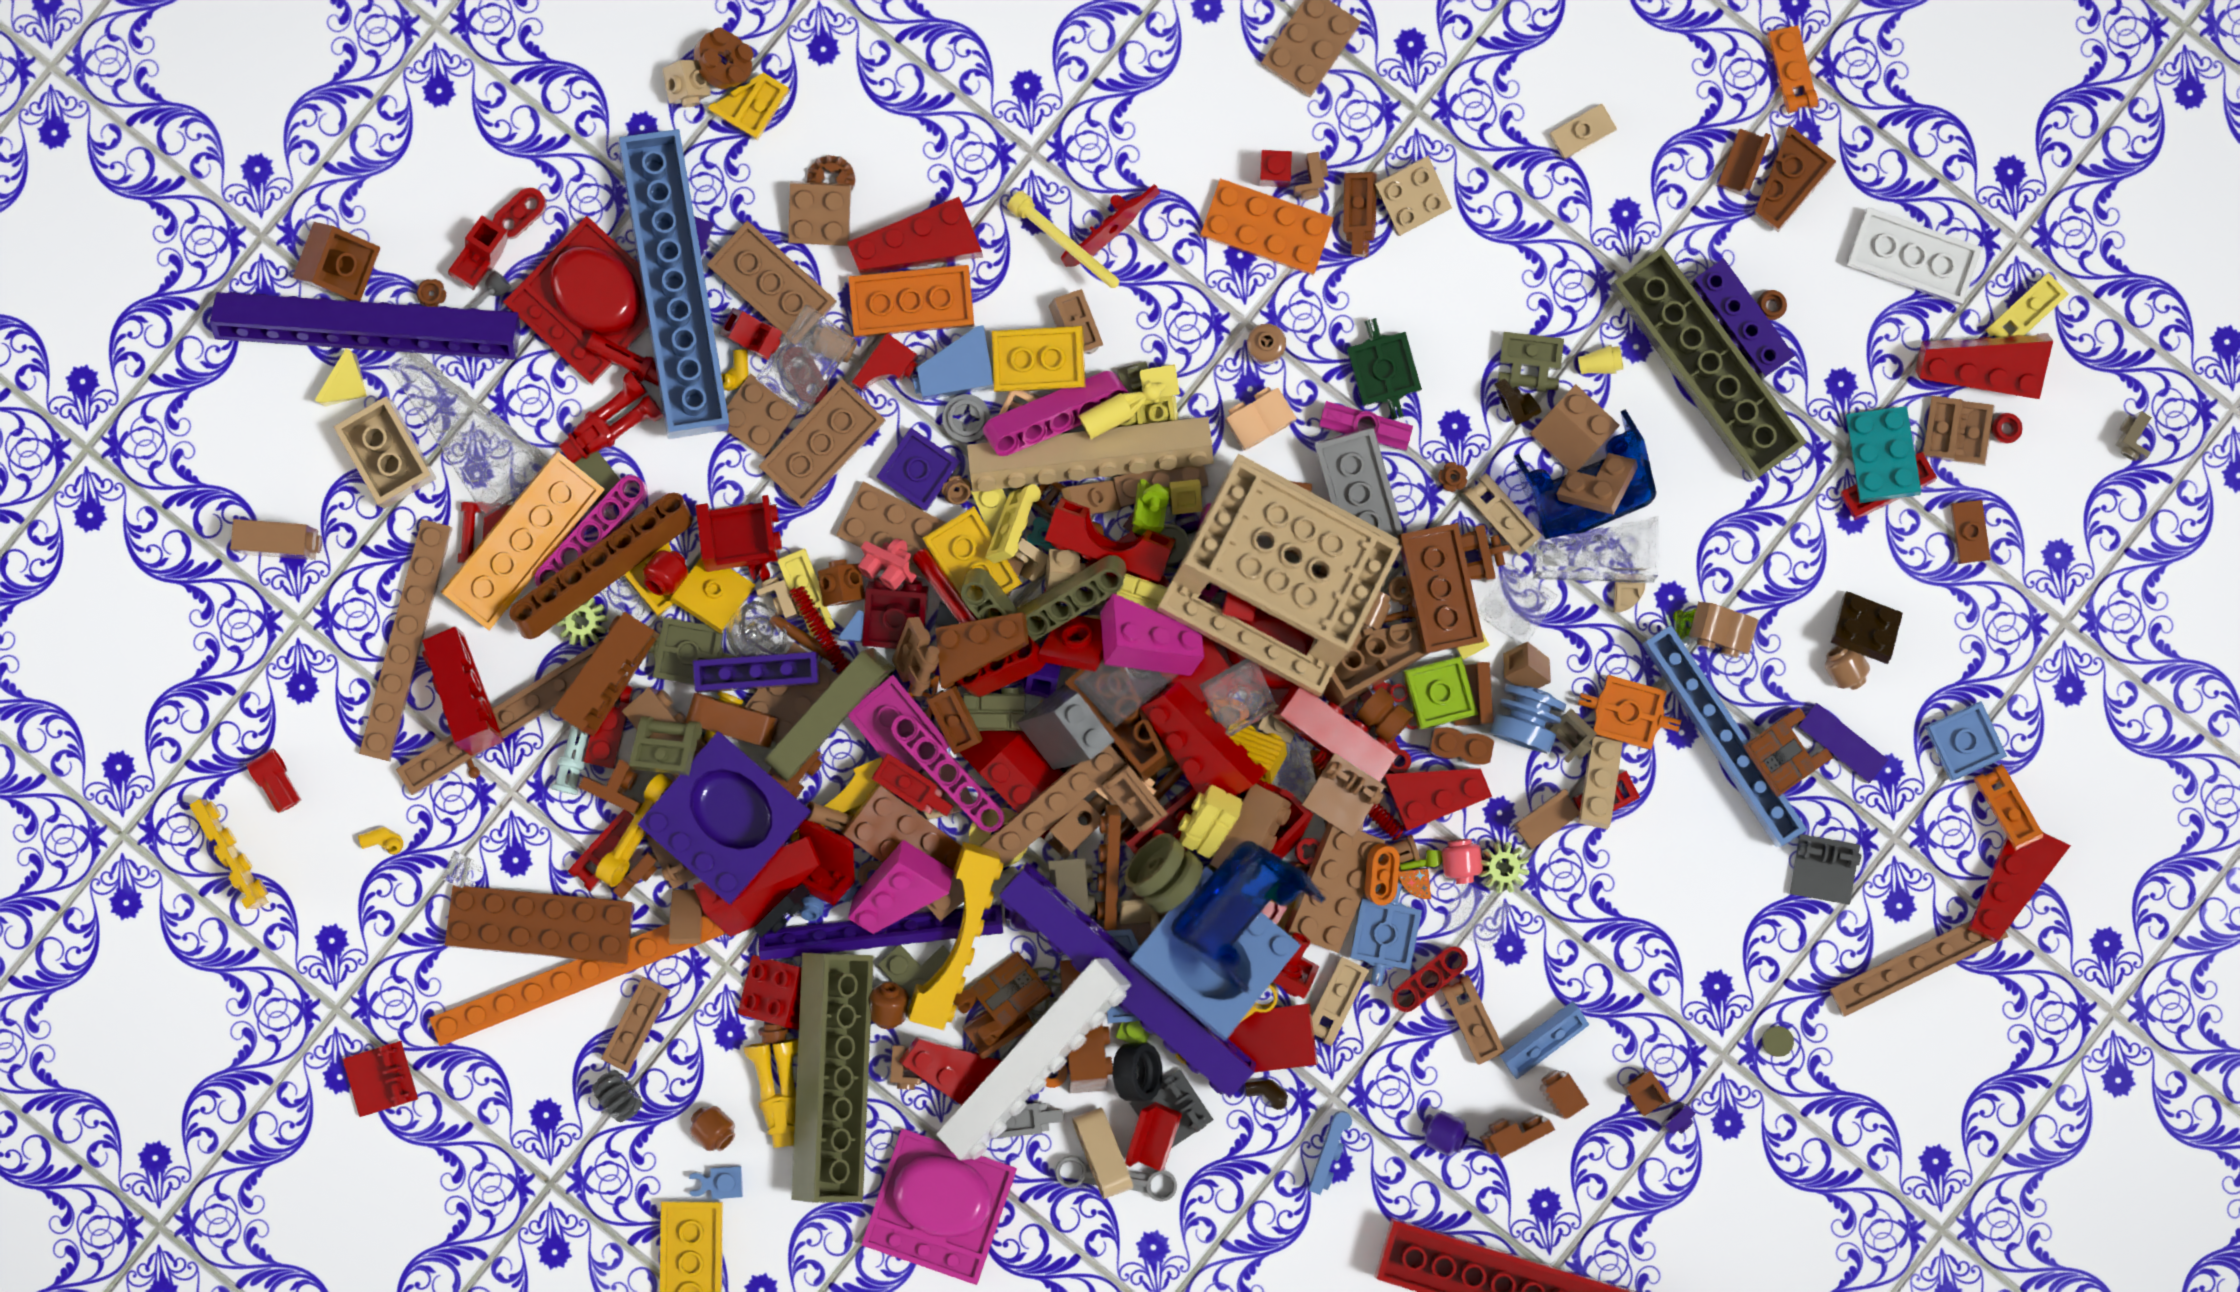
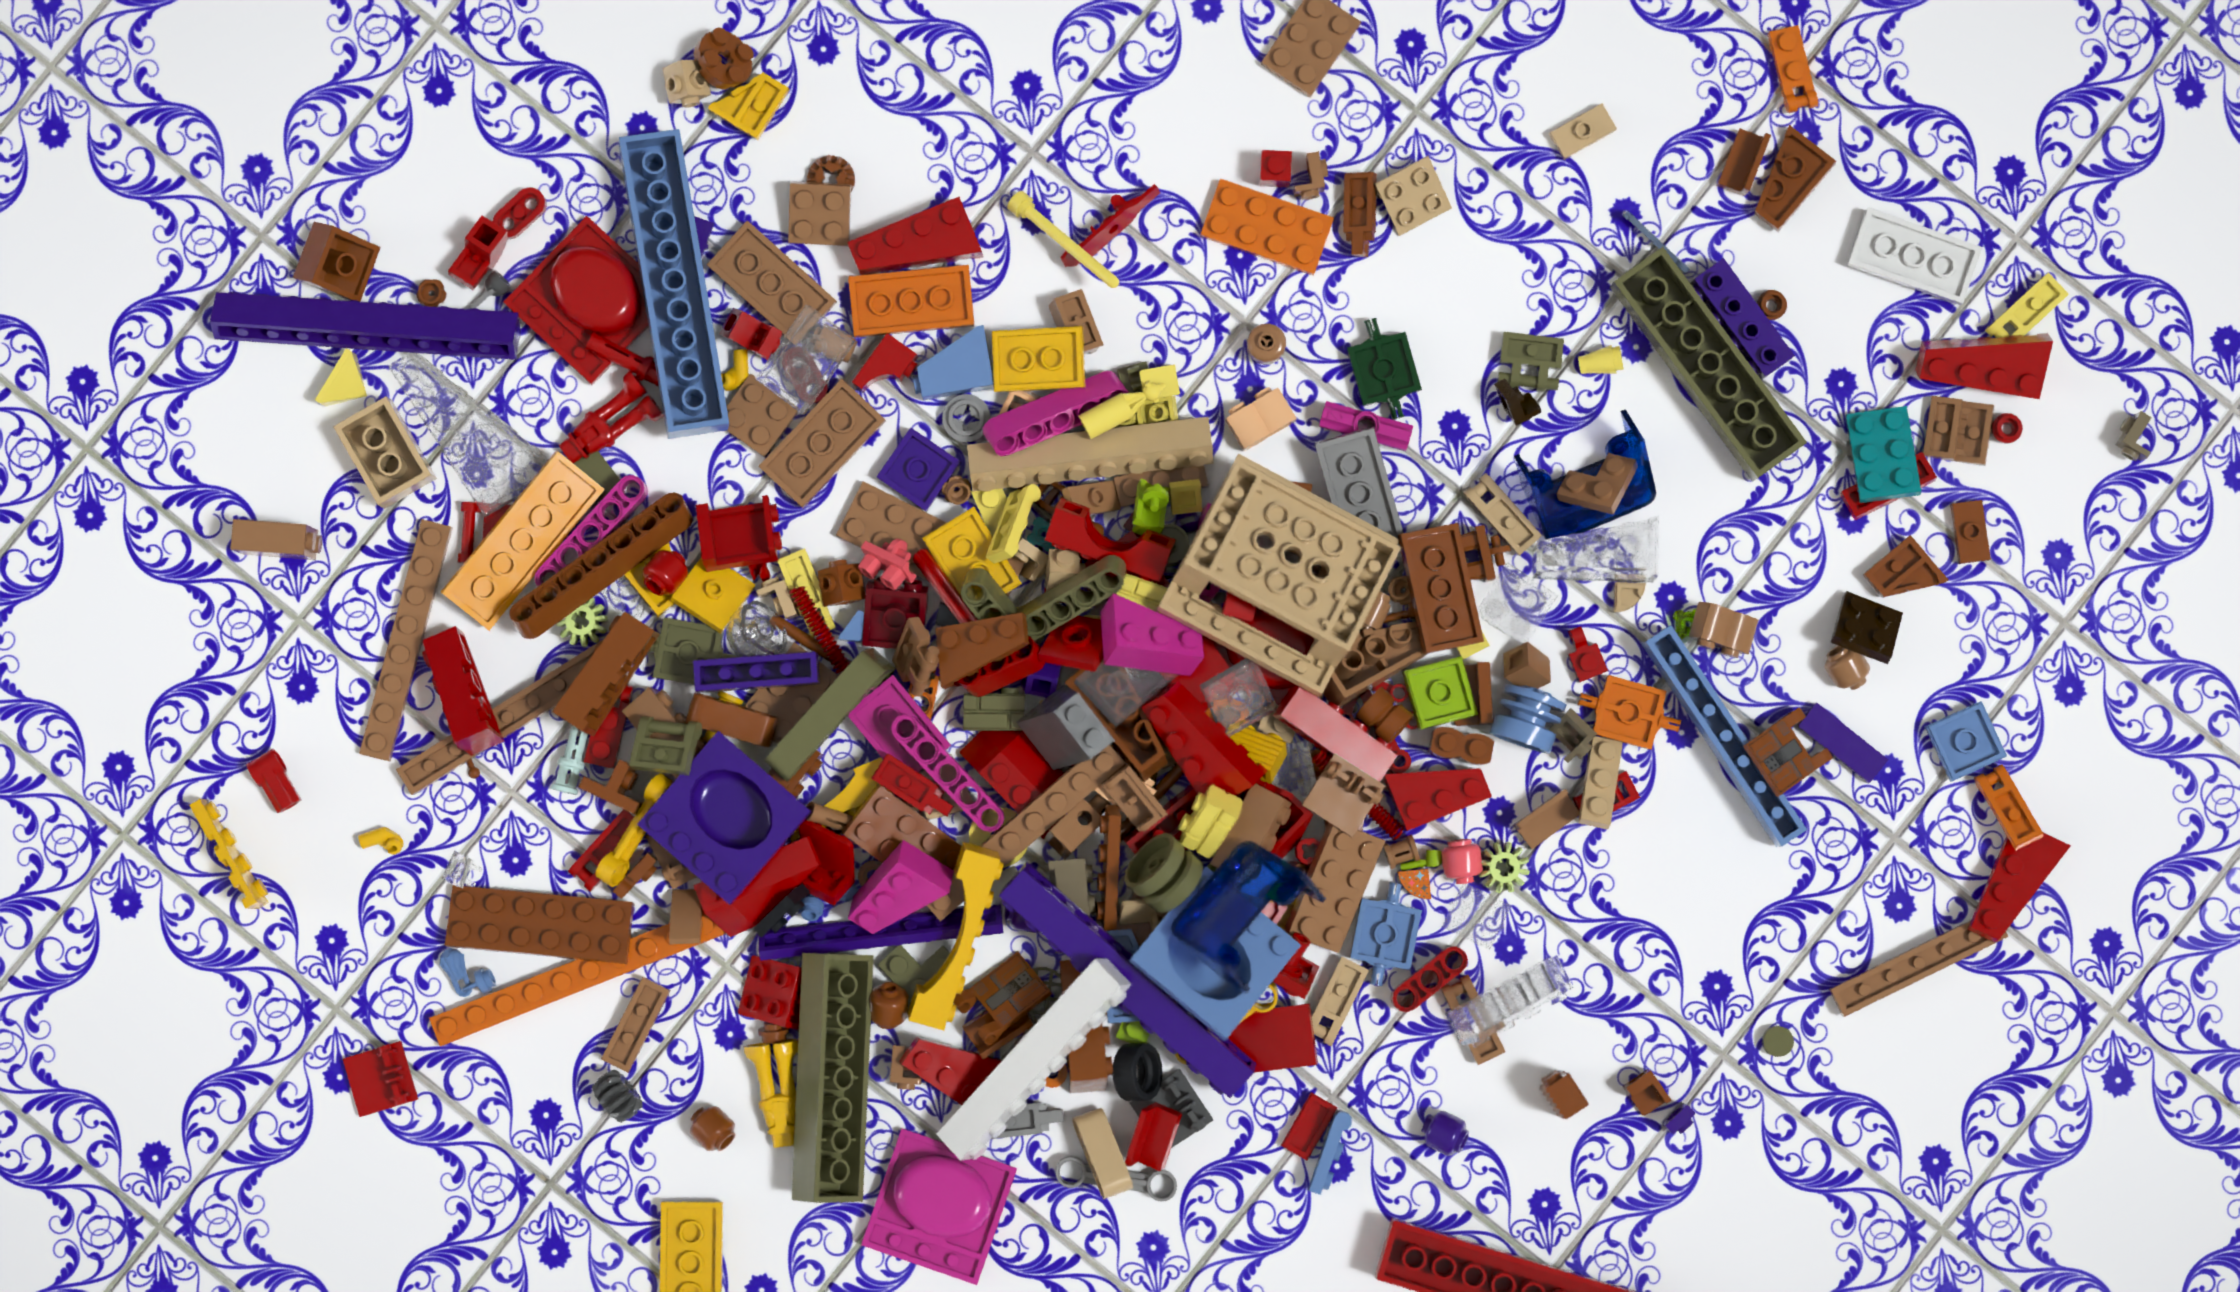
(454, 965): none -> medium blue piece
(723, 1182): medium blue plate -> none
(954, 719): dark orange panel -> none
(1269, 1089): dark brown arm -> none
(1309, 1126): none -> red tile
(1383, 872): orange plate -> none
(1445, 477): dark orange plate -> none
(1507, 1137): dark orange plate -> none
(1510, 1001): none -> clear wedge
(1544, 1040): medium blue plate -> none
(1574, 429): medium nougat slope -> none
(1586, 659): none -> red plate
(1629, 216): none -> sand blue piece
(1825, 869): dark grey hinge -> none
(1904, 570): none -> dark orange wing

